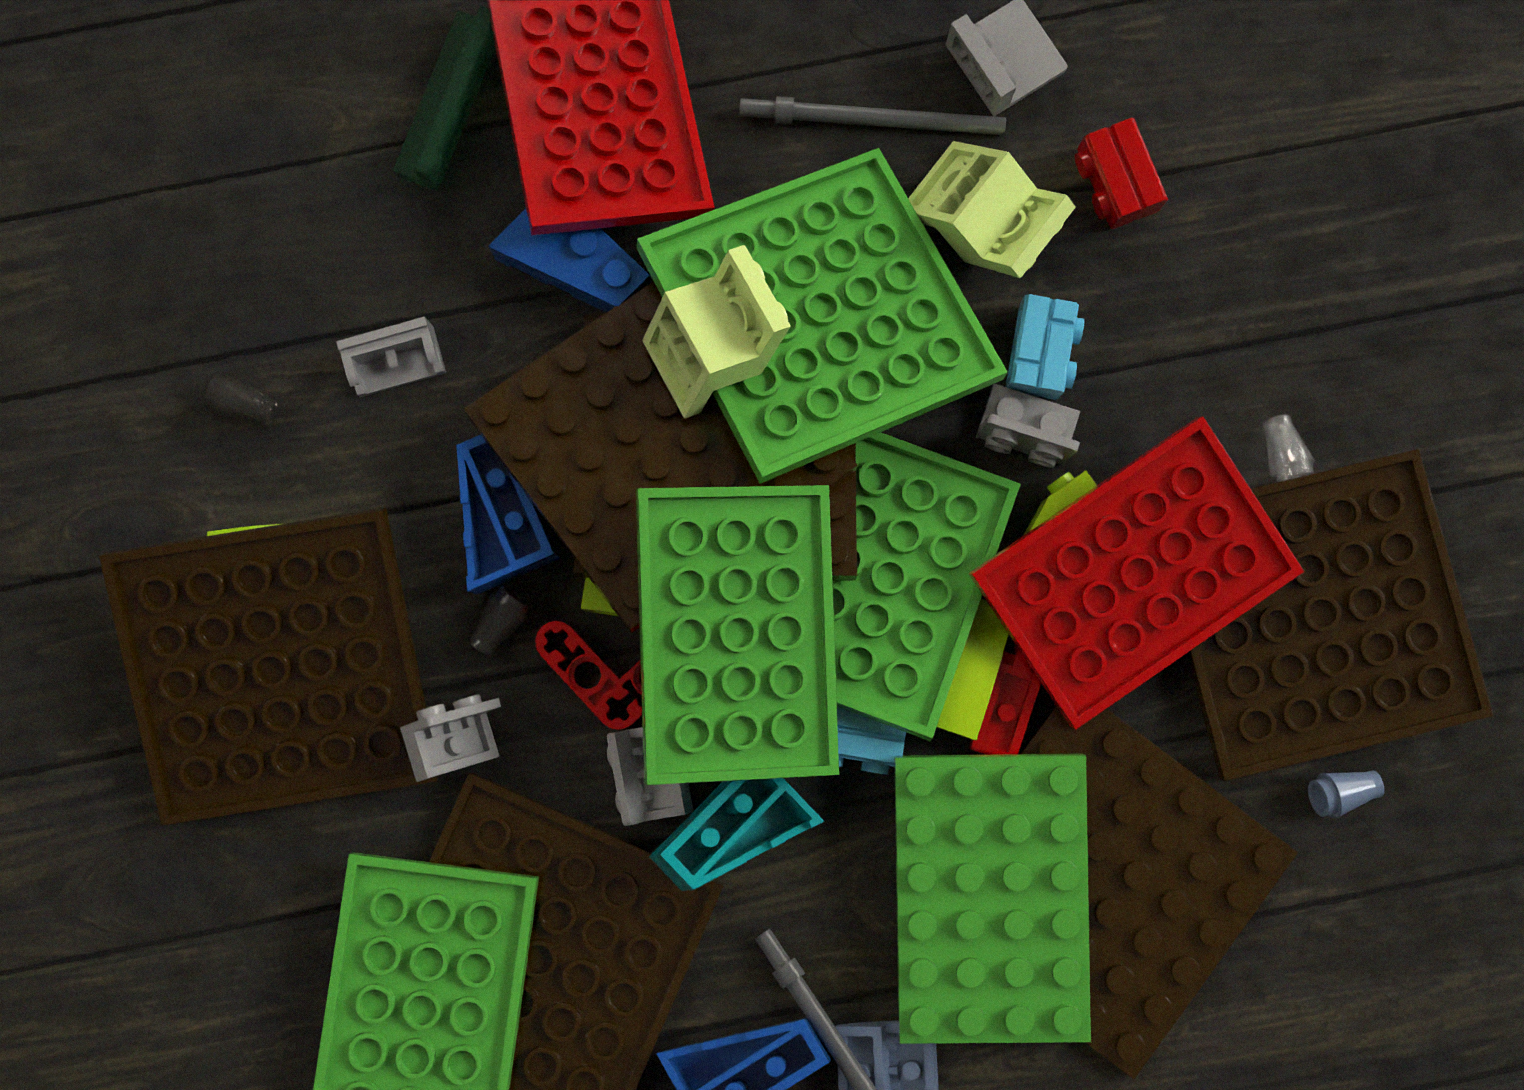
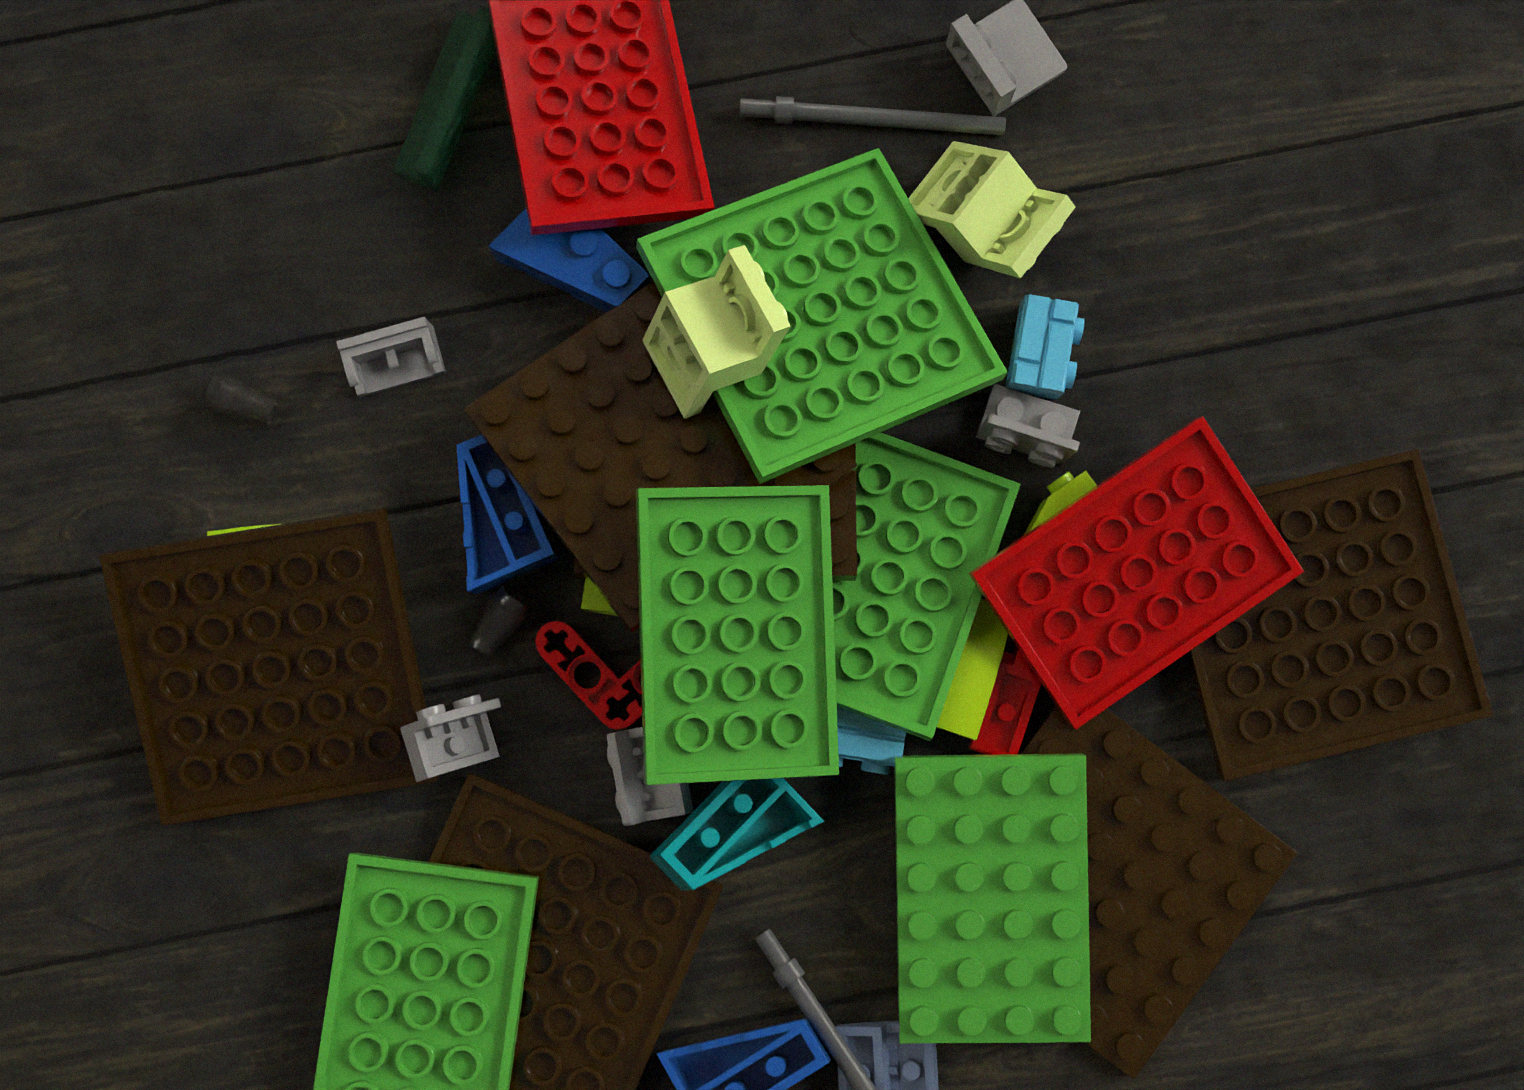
(1120, 174): red brick -> none
(1286, 450): clear cone -> none
(1342, 792): sand blue cone -> none

